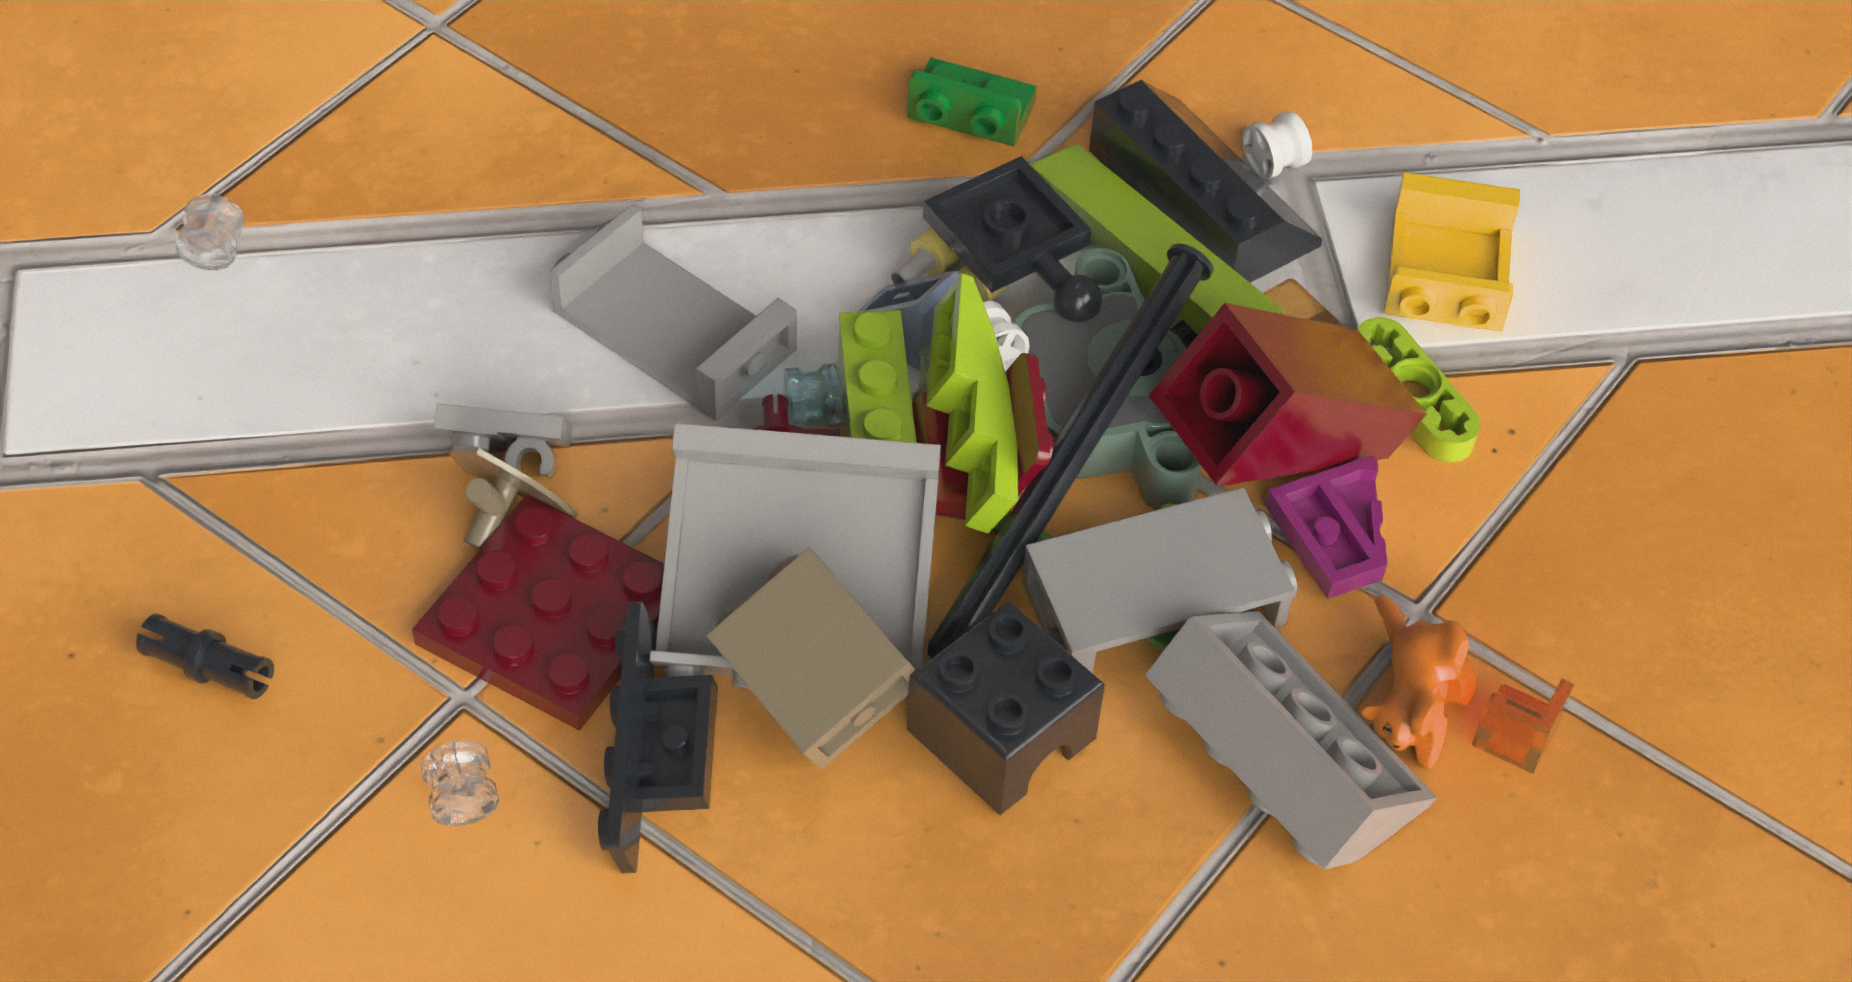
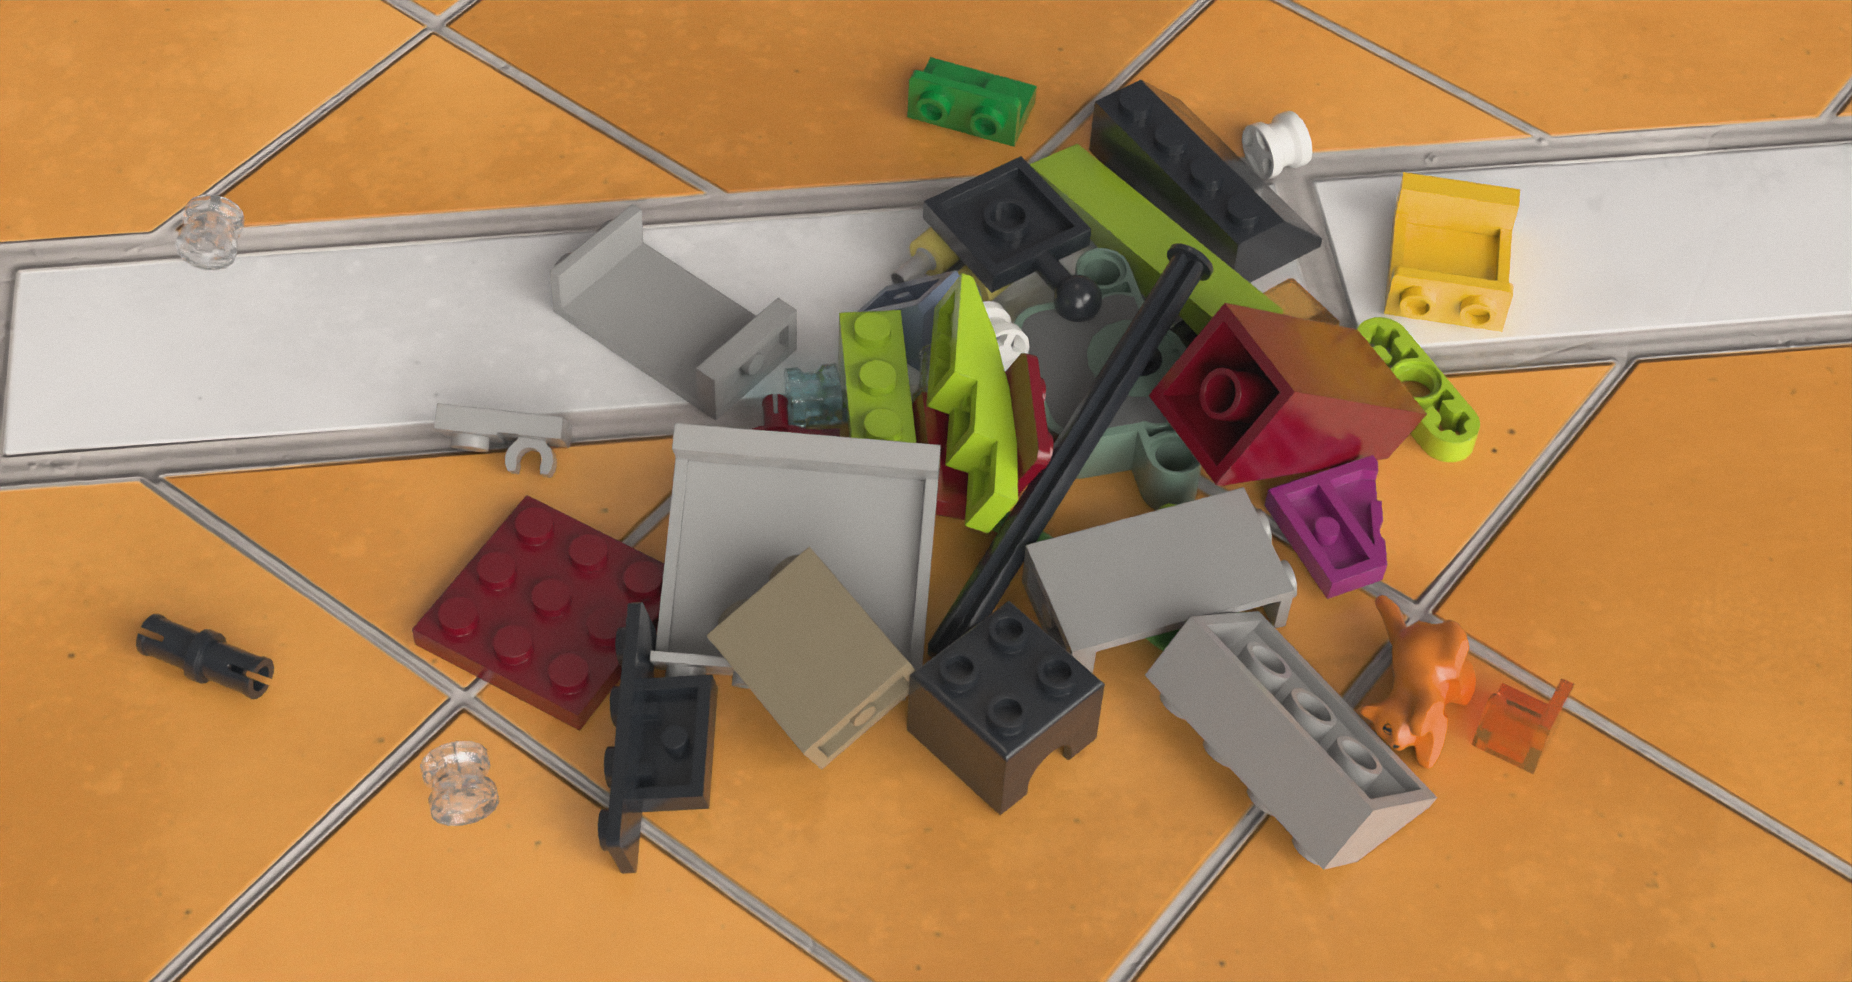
(497, 498): dark tan shield -> none

